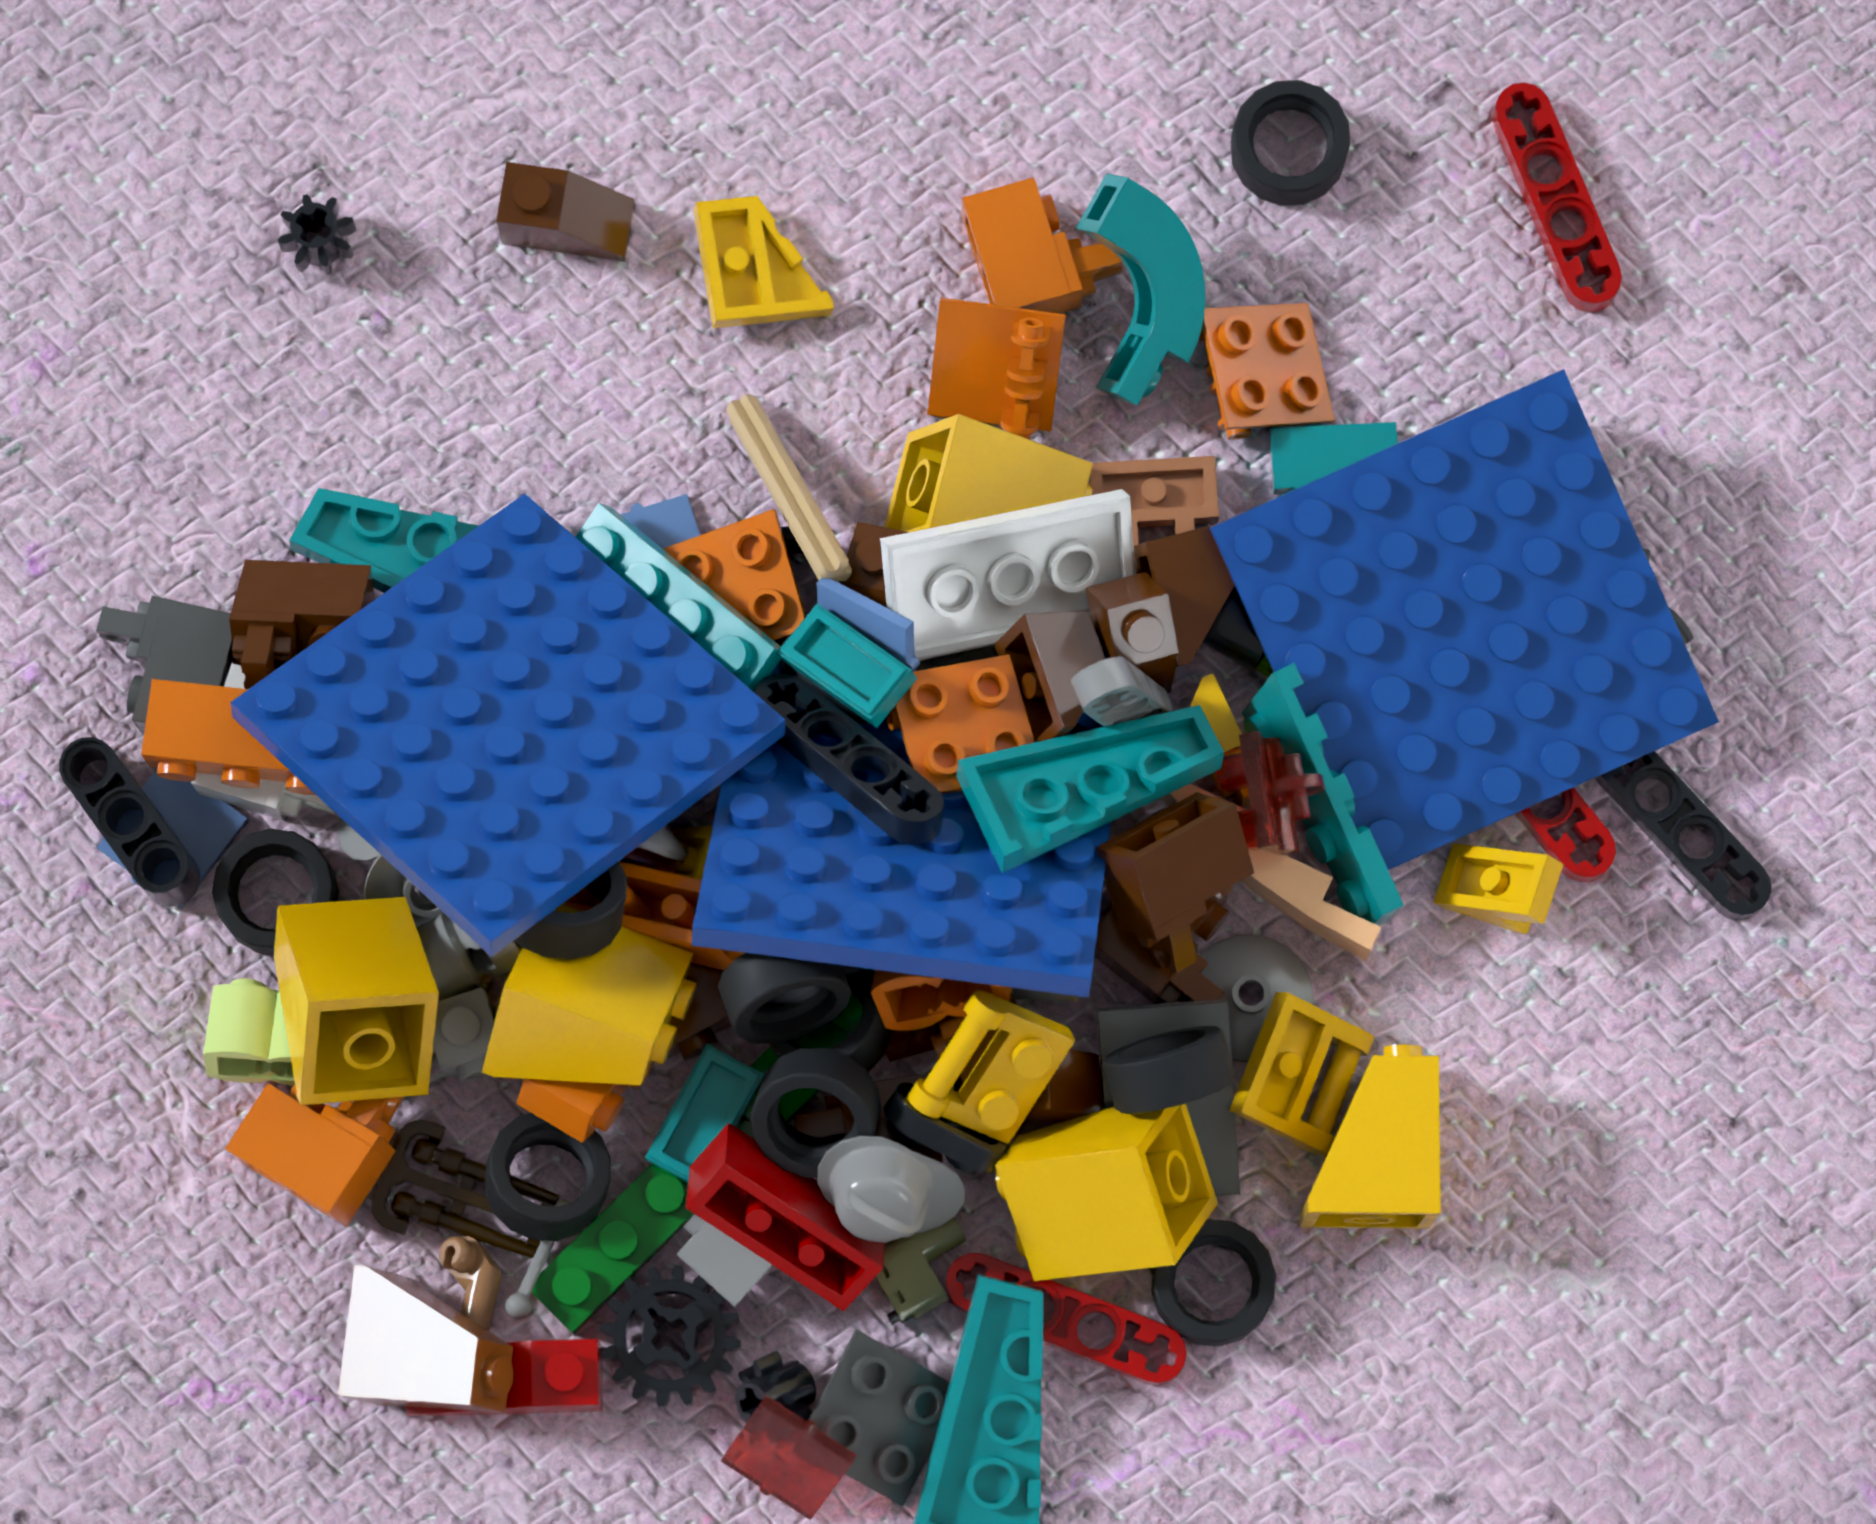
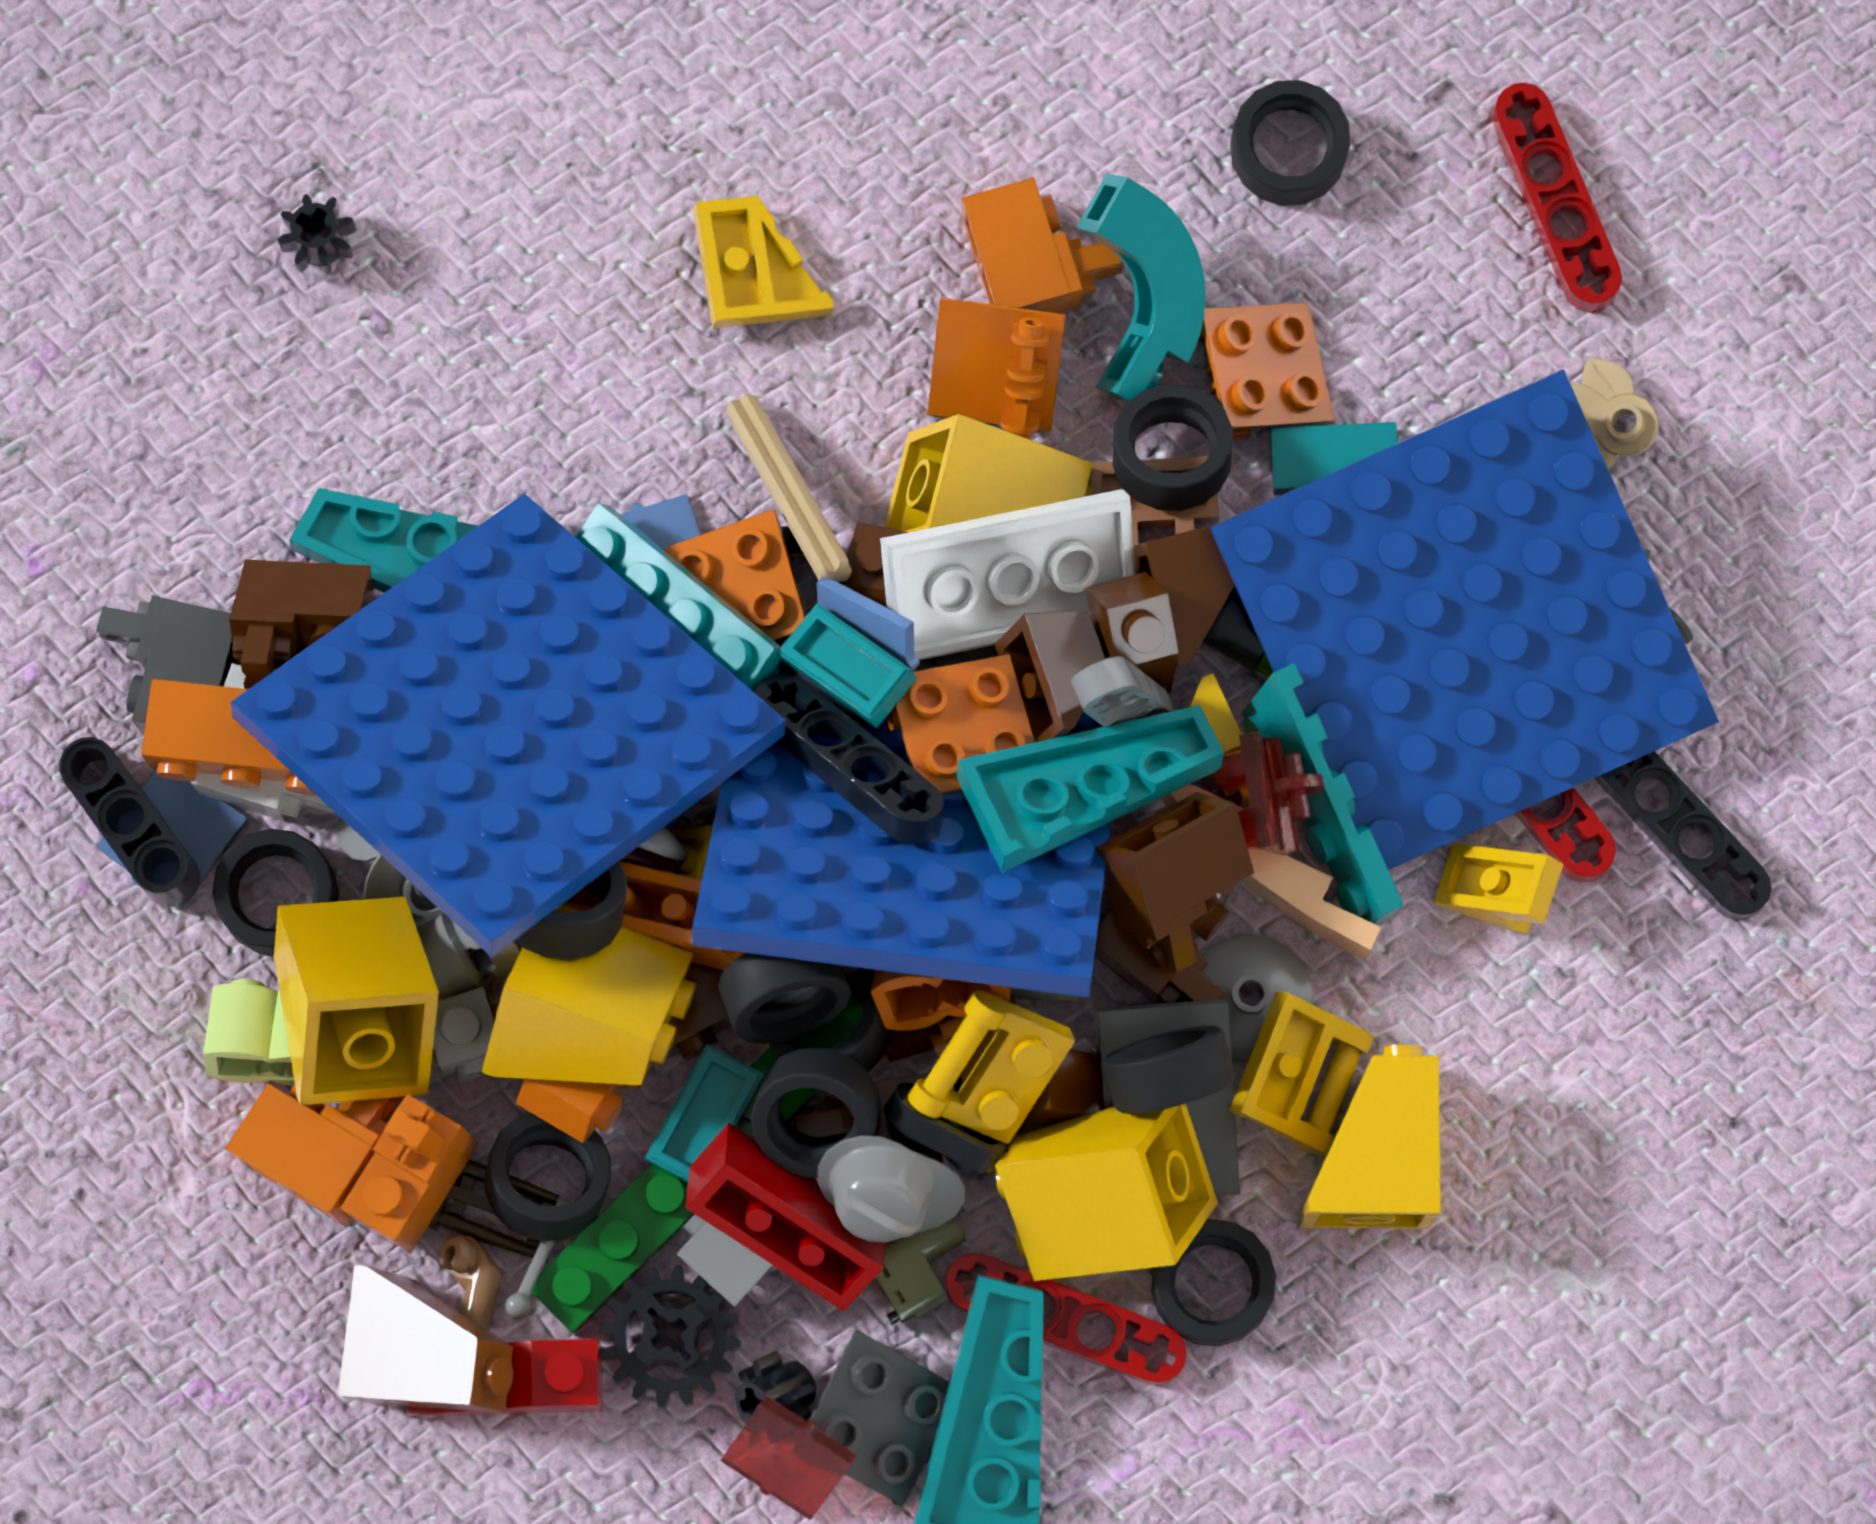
(409, 1173): none -> orange hinge
(563, 213): reddish brown slope -> none
(1172, 405): none -> black tyre
(1607, 396): none -> tan plate

